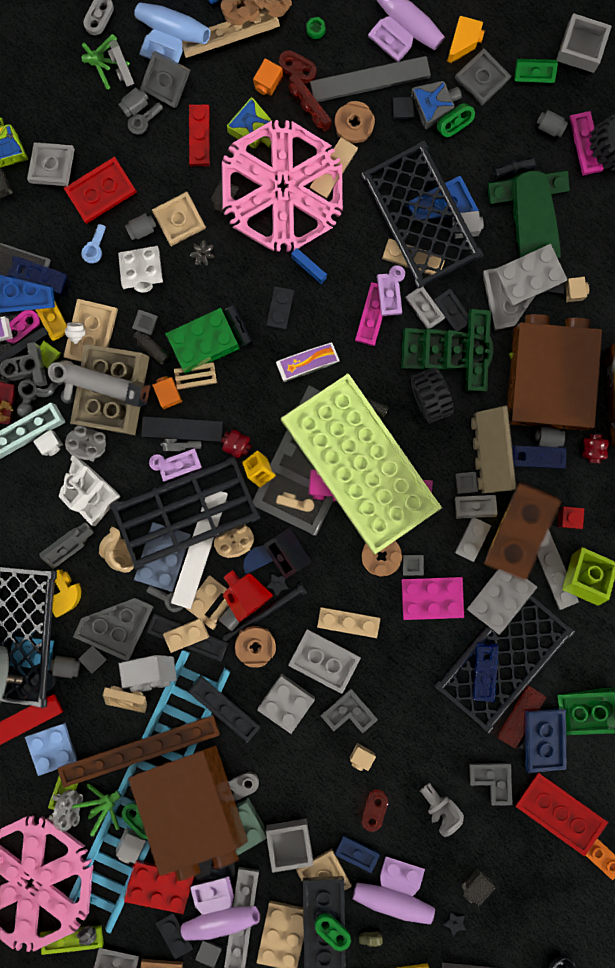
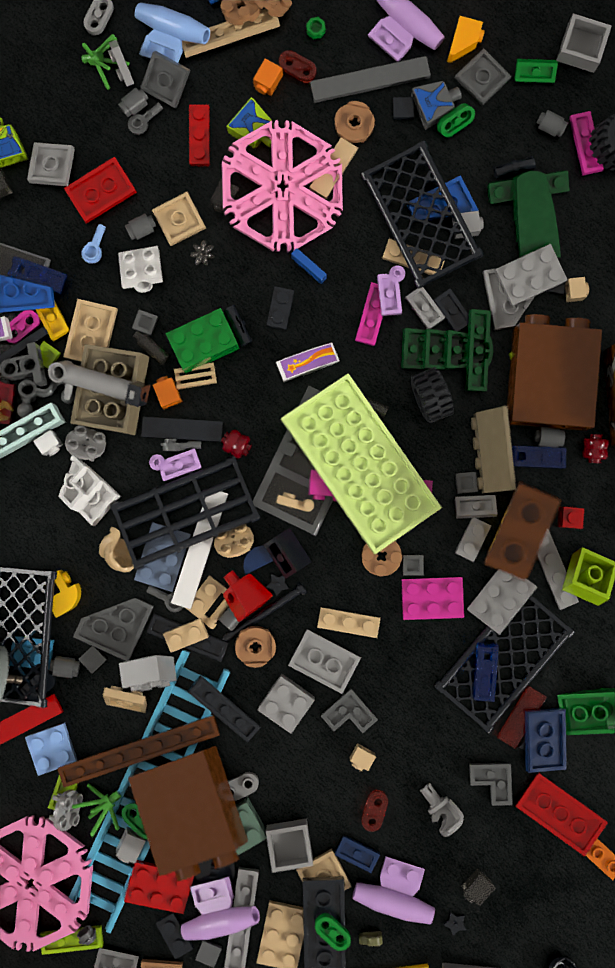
(66, 545): dark grey hinge -> none
(75, 331): white plate -> none
(258, 469): yellow brick -> none
(309, 103): clear red plate -> none

